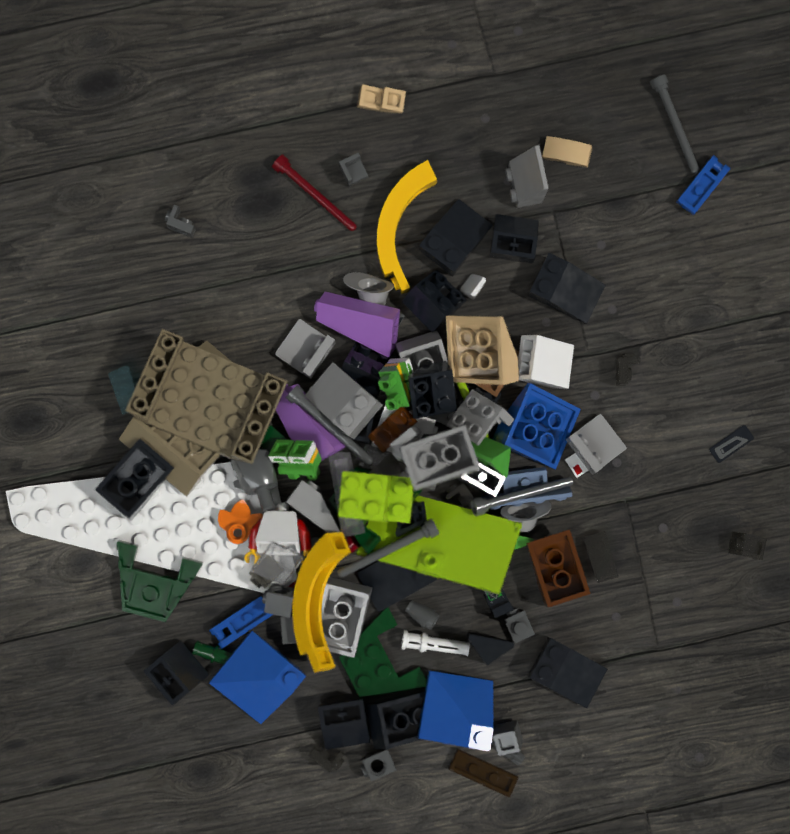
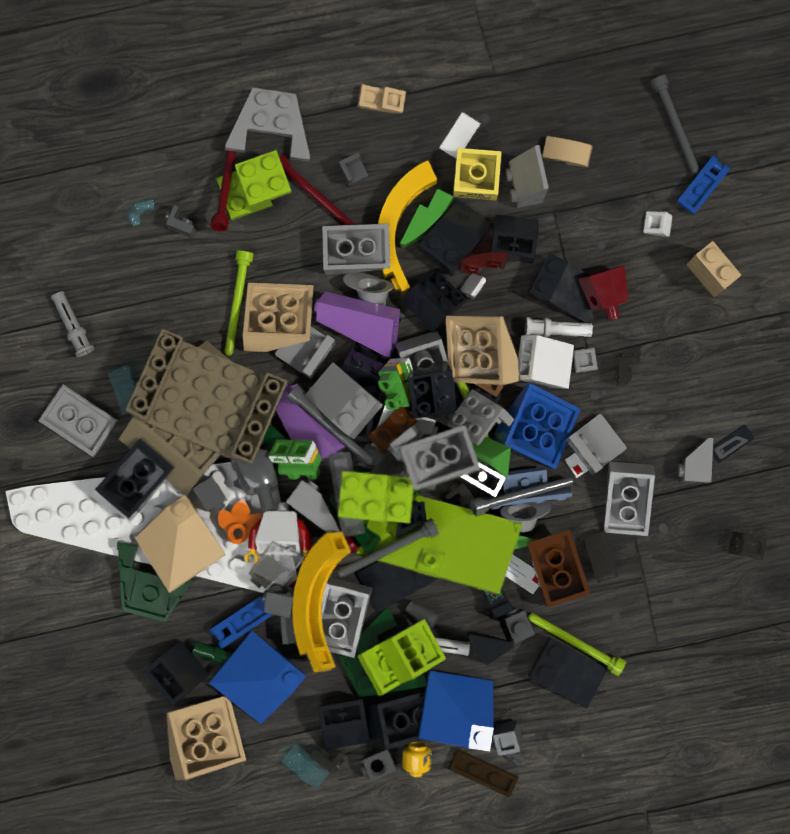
(78, 332): none -> light grey pin
(78, 420): none -> light grey tile
(137, 210): none -> clear light blue arm
(179, 544): none -> tan slope
(203, 738): none -> tan slope
(210, 495): none -> dark grey brick
(219, 221): none -> dark red piece
(243, 260): none -> lime piece
(256, 184): none -> lime bracket
(270, 114): none -> light grey wing
(276, 316): none -> tan slope
(305, 766): none -> clear light blue slope
(355, 248): none -> light grey slope
(401, 657): none -> lime bracket
(416, 758): none -> yellow head
(426, 218): none -> bright green slope
(459, 134): none -> white sticker
(476, 263): none -> clear red slope
(477, 174): none -> light yellow brick
(522, 574): none -> white sticker
(547, 327): none -> white pin
(584, 360): none -> light grey tile
(606, 290): none -> dark red torso
(614, 664): none -> lime piece
(629, 498): none -> light grey slope
(658, 223): none -> white slope
(697, 464): none -> light grey slope
(713, 269): none -> tan brick

